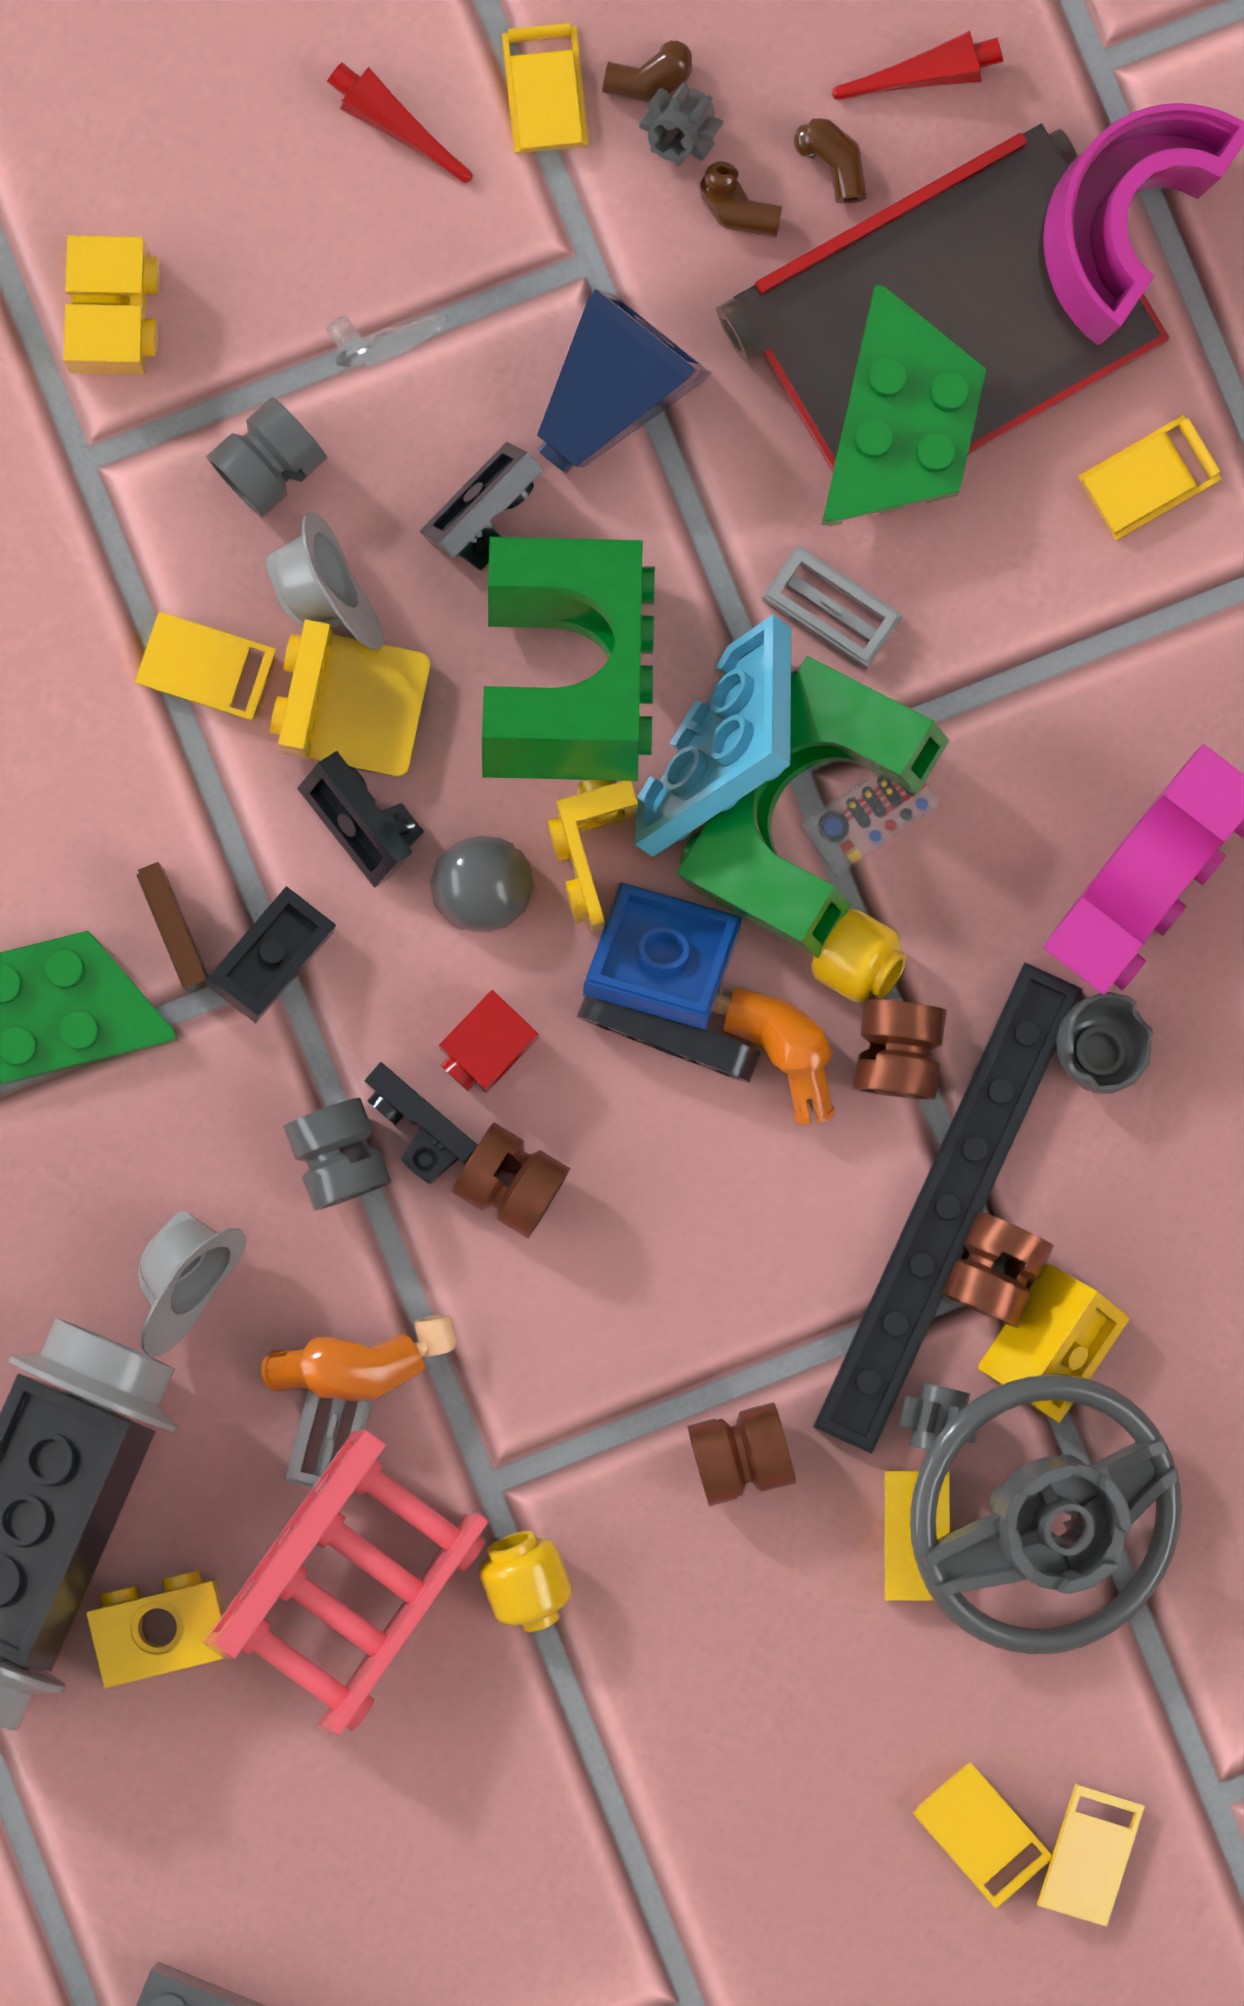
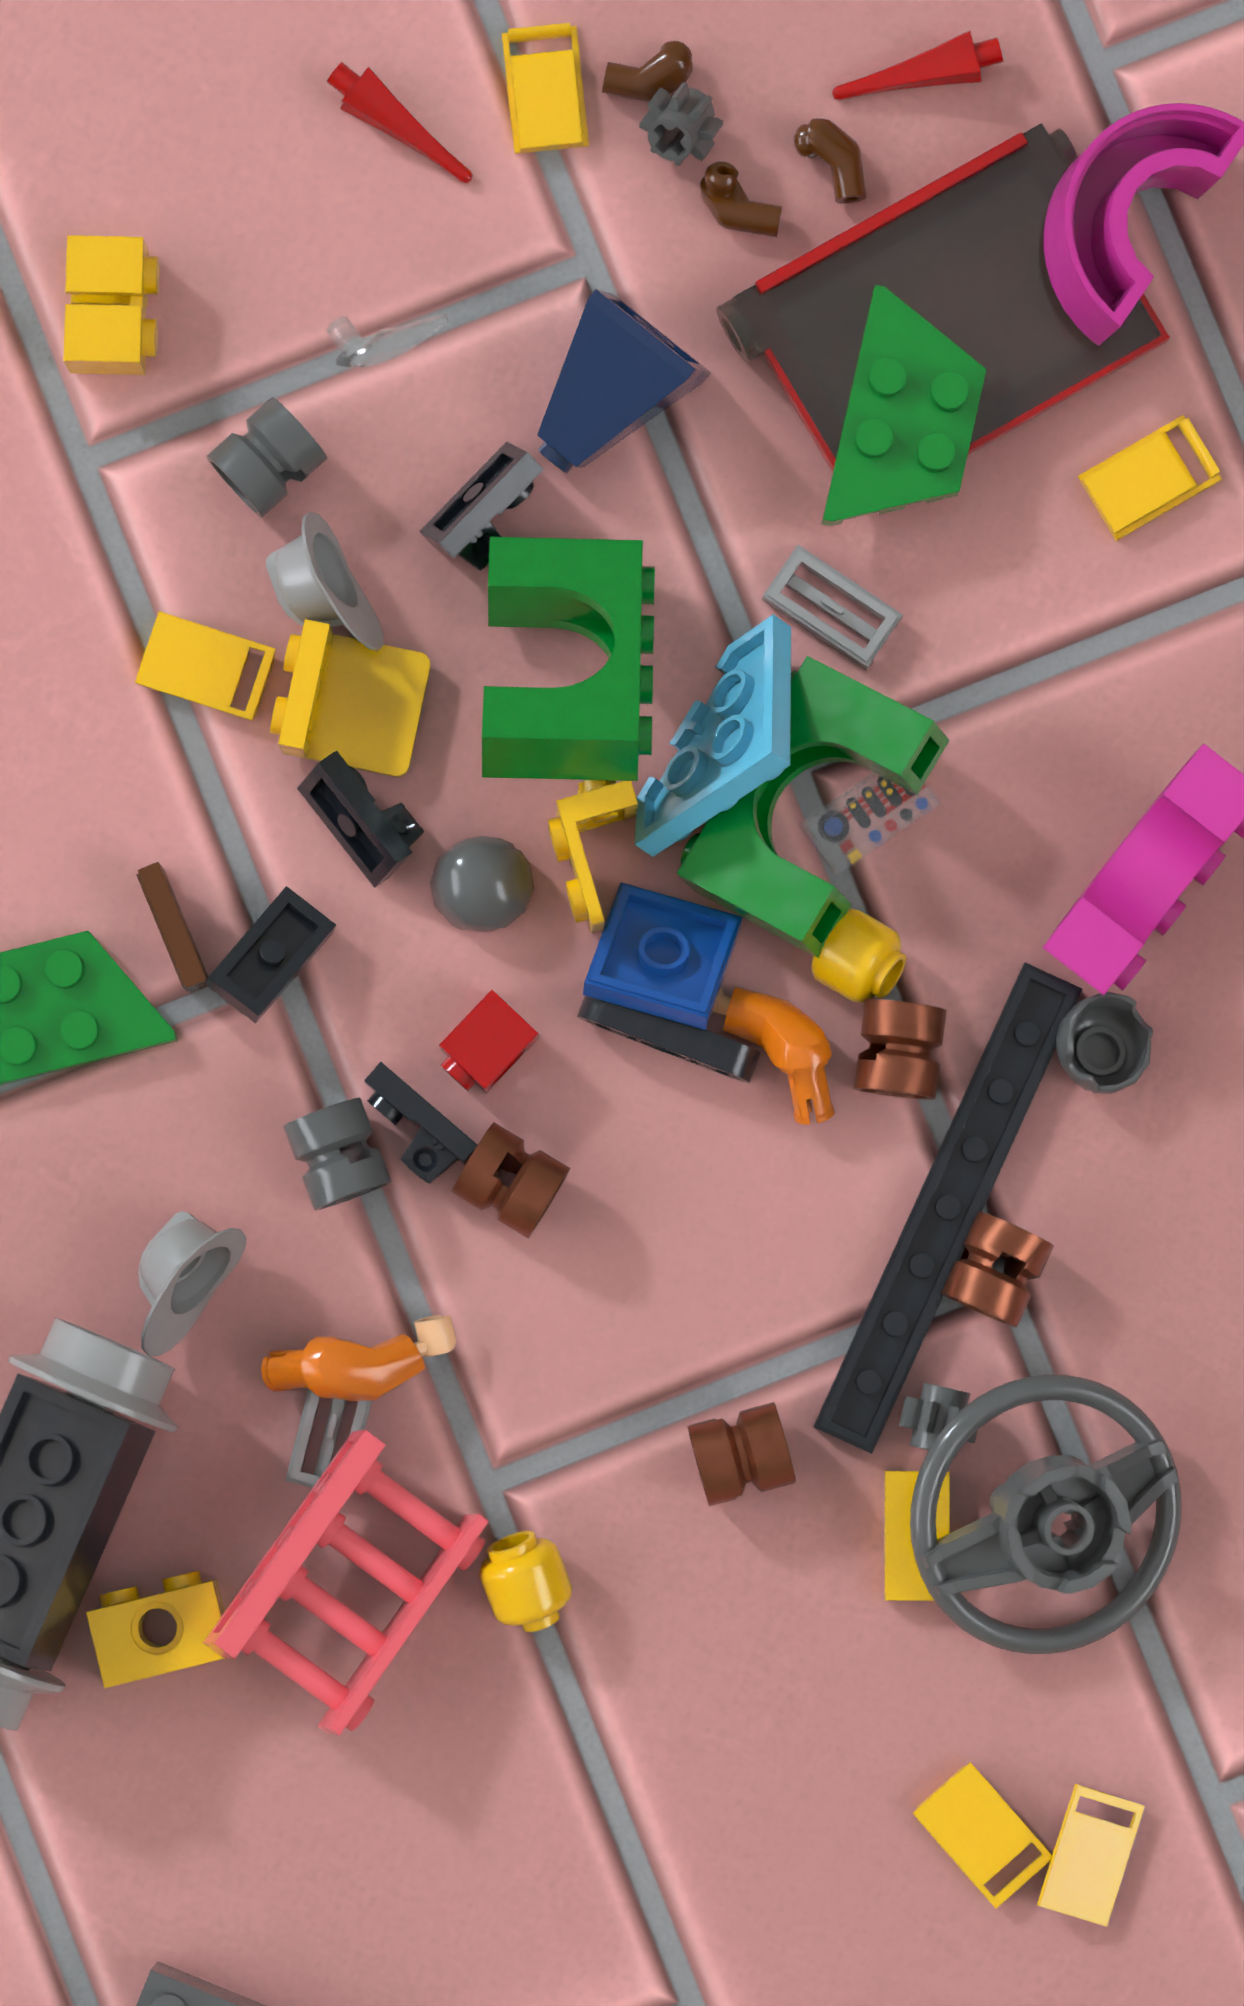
(1060, 1333): yellow panel -> none

